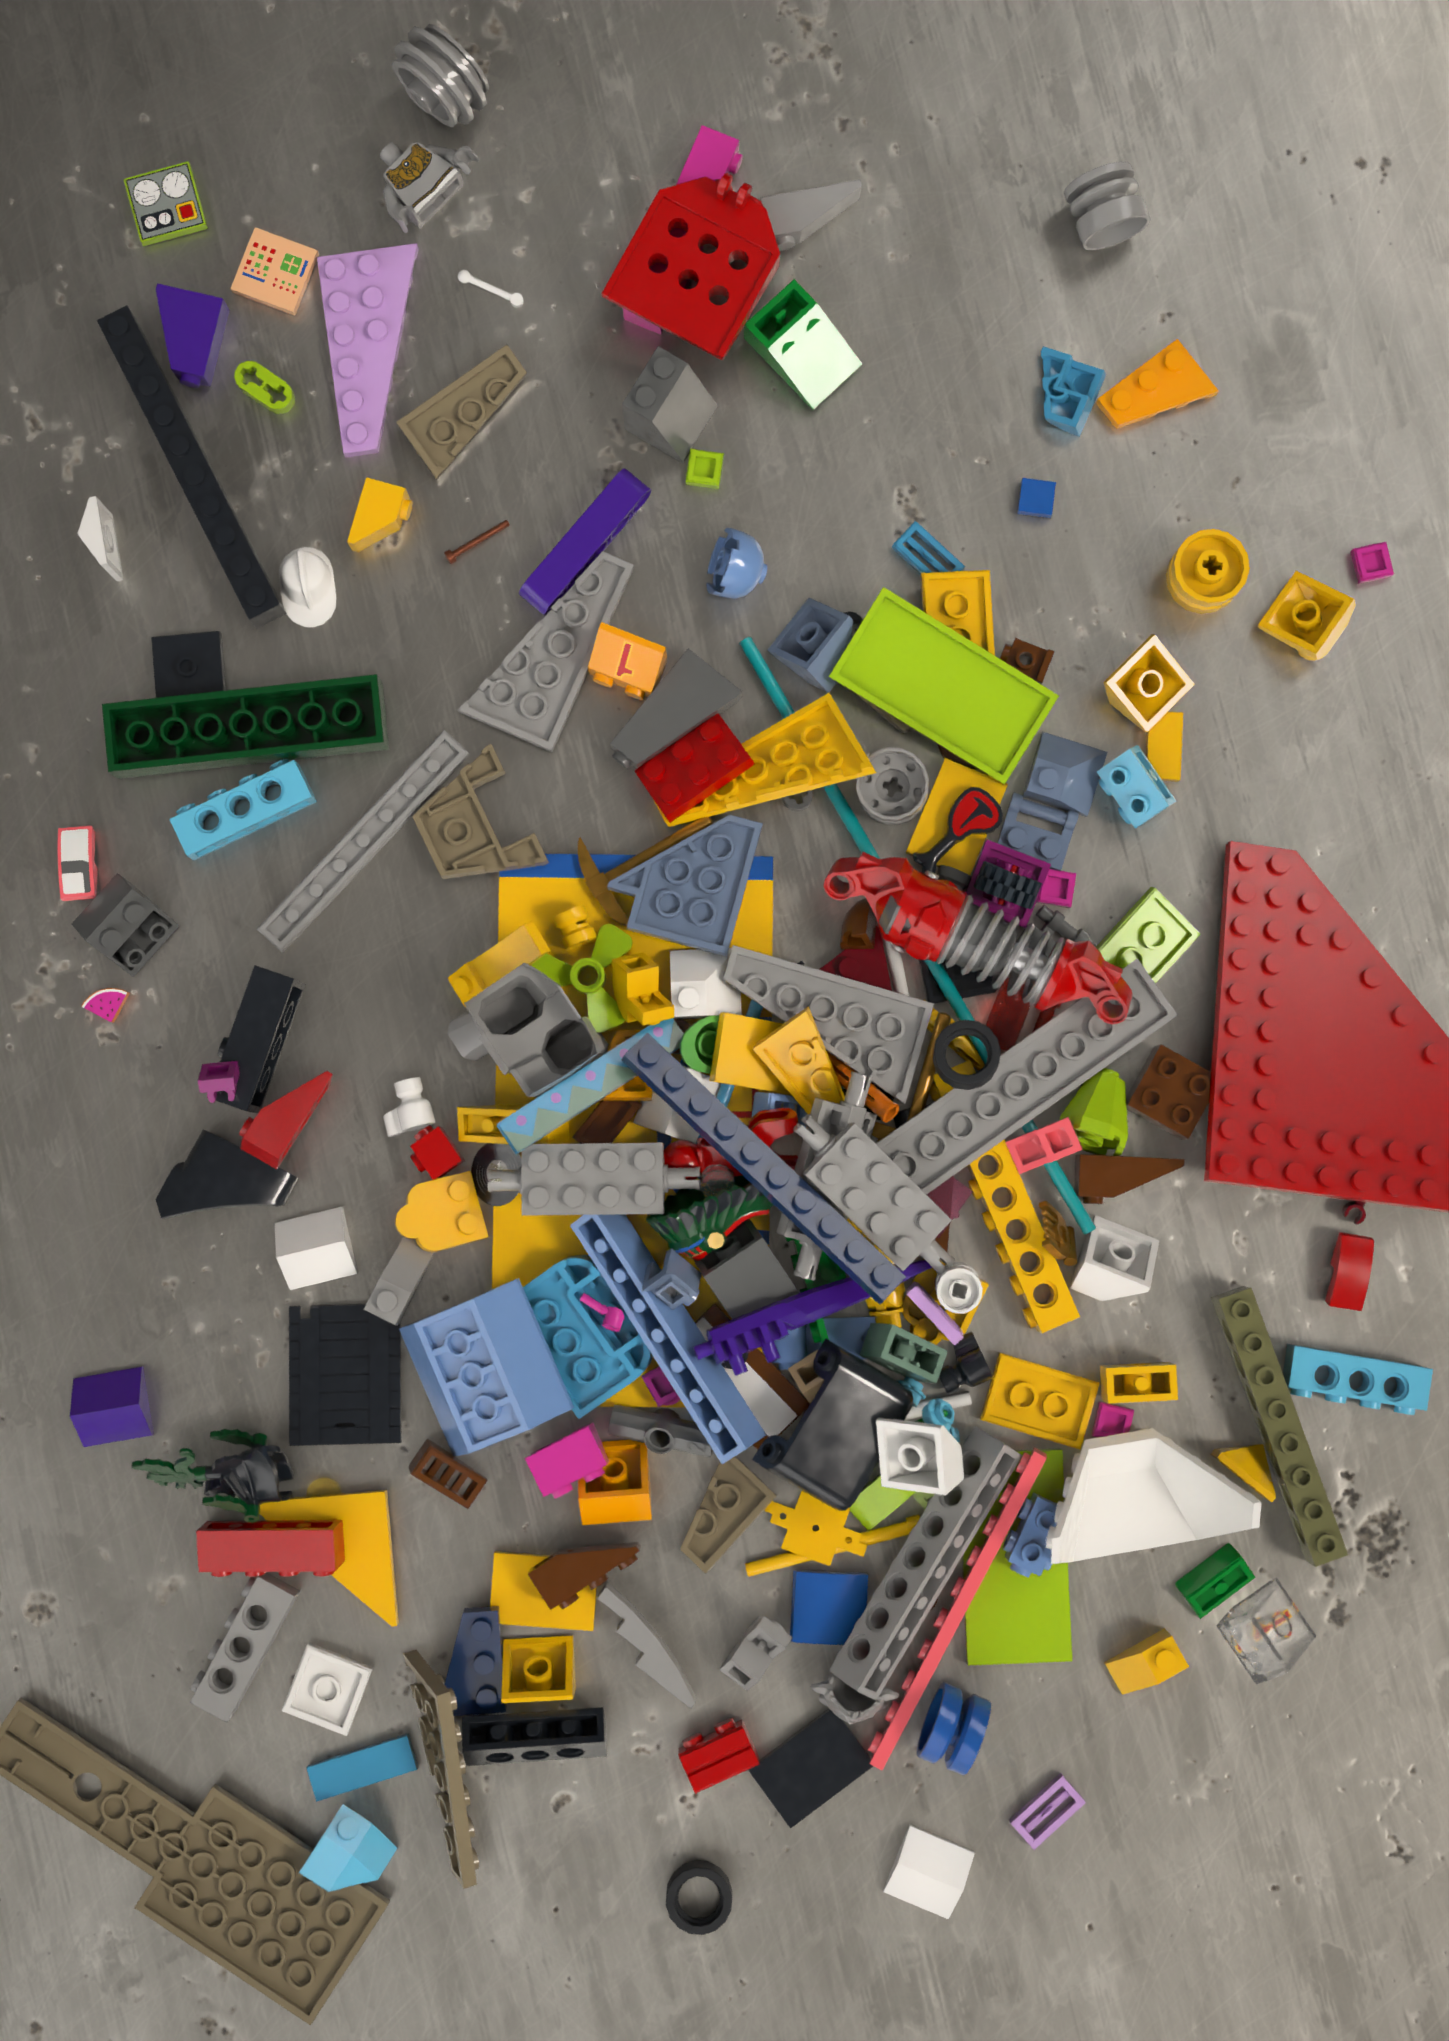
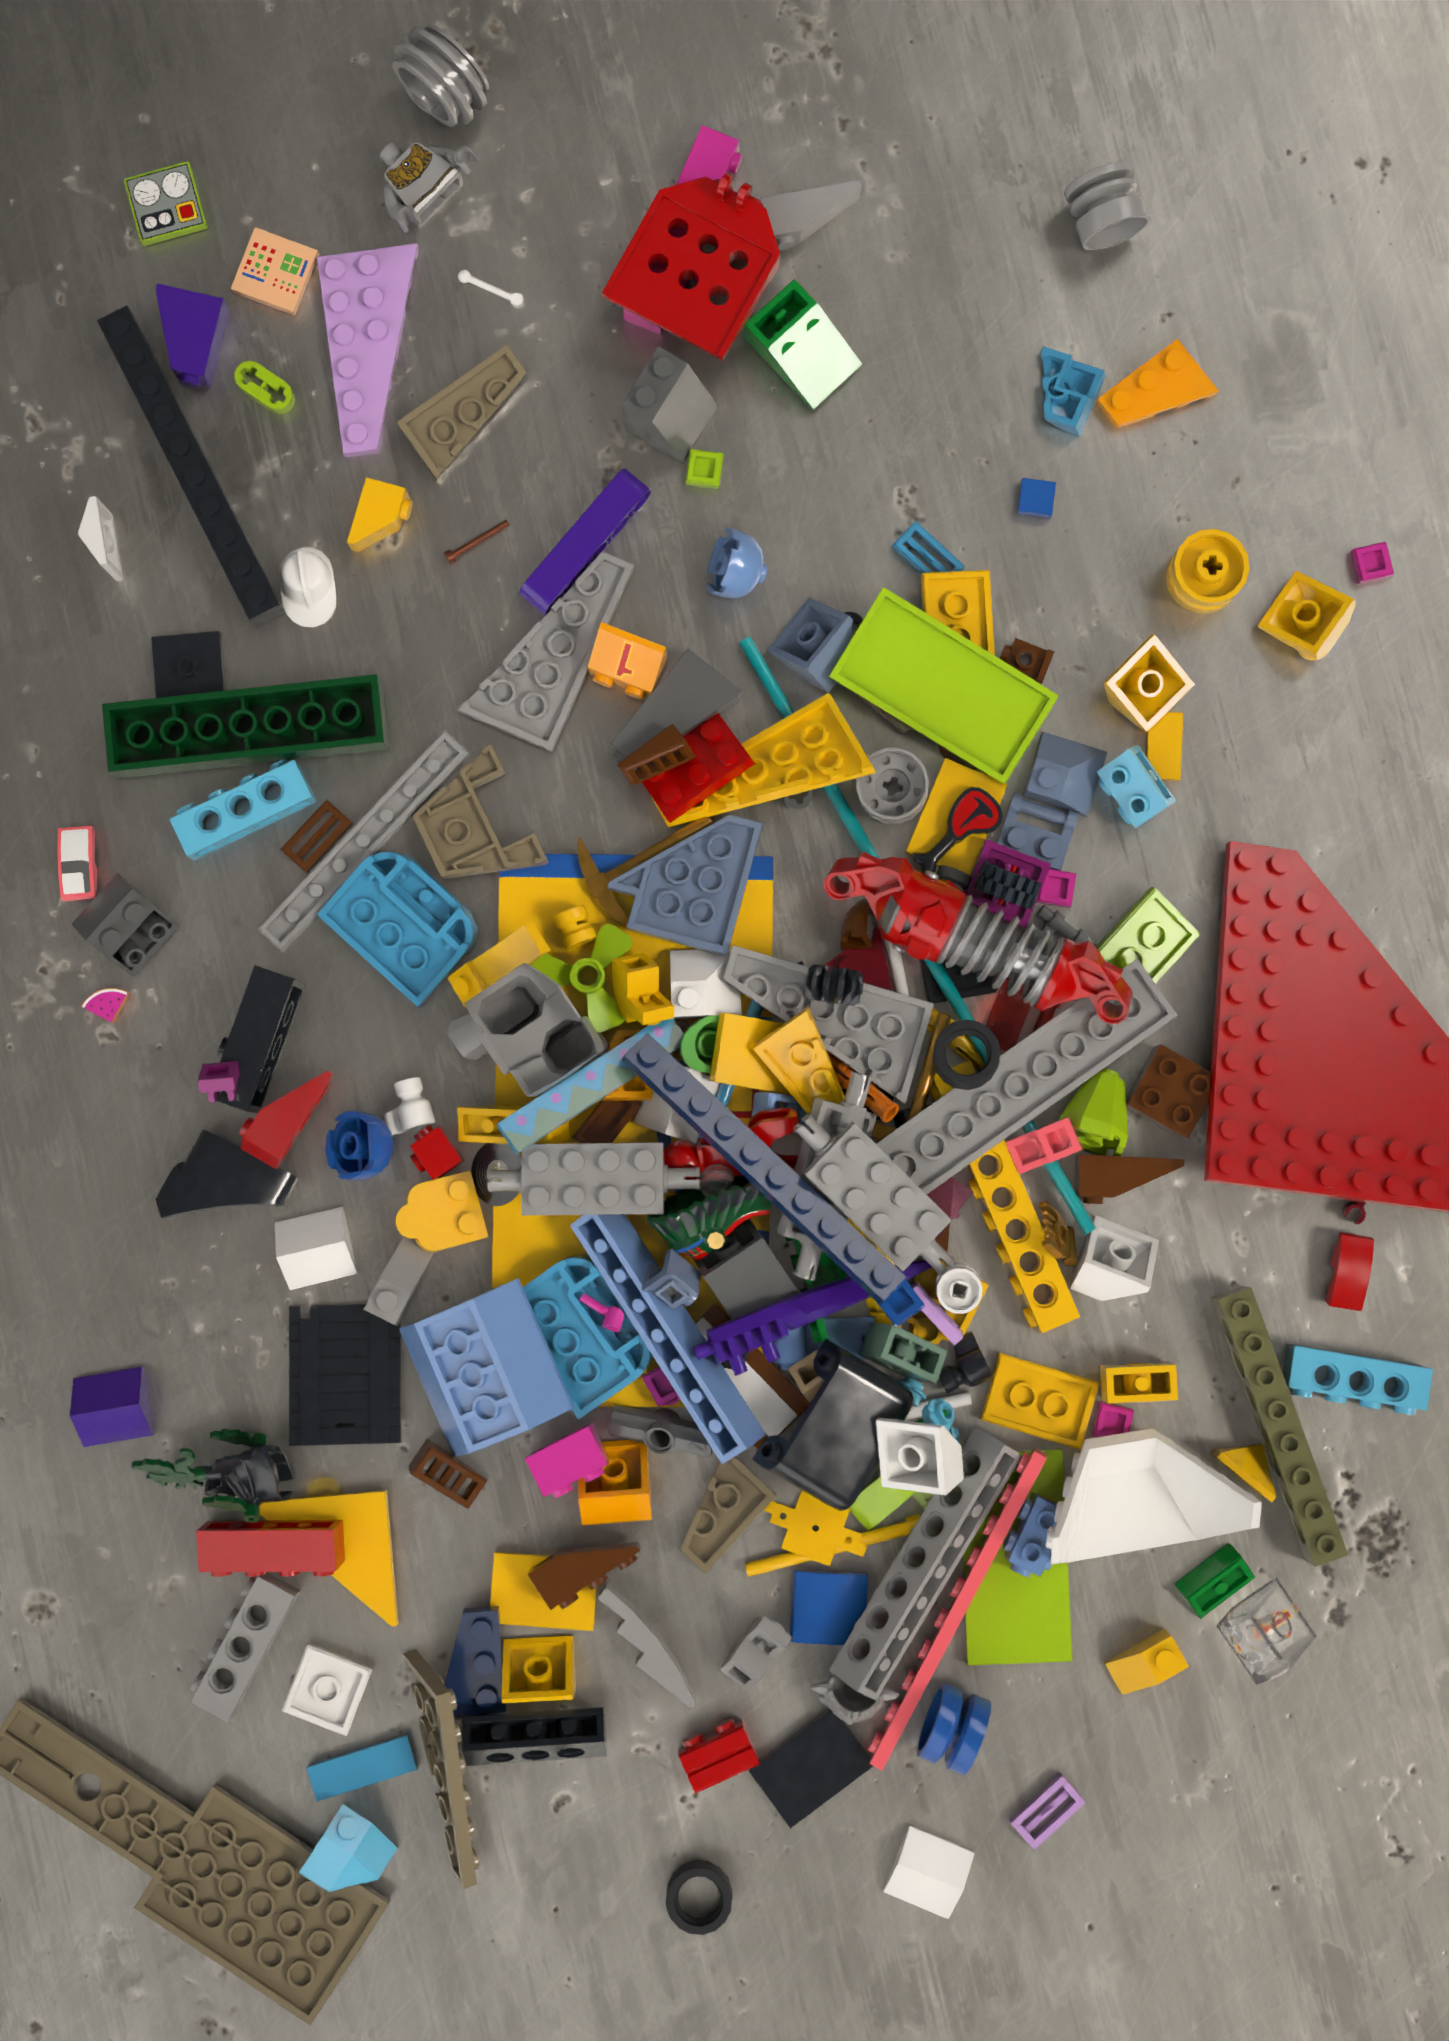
(326, 845): none -> reddish brown tile
(359, 1146): none -> blue cylinder
(402, 923): none -> dark azure plate
(657, 756): none -> reddish brown slope
(833, 985): none -> black gear
(901, 1304): none -> blue tile

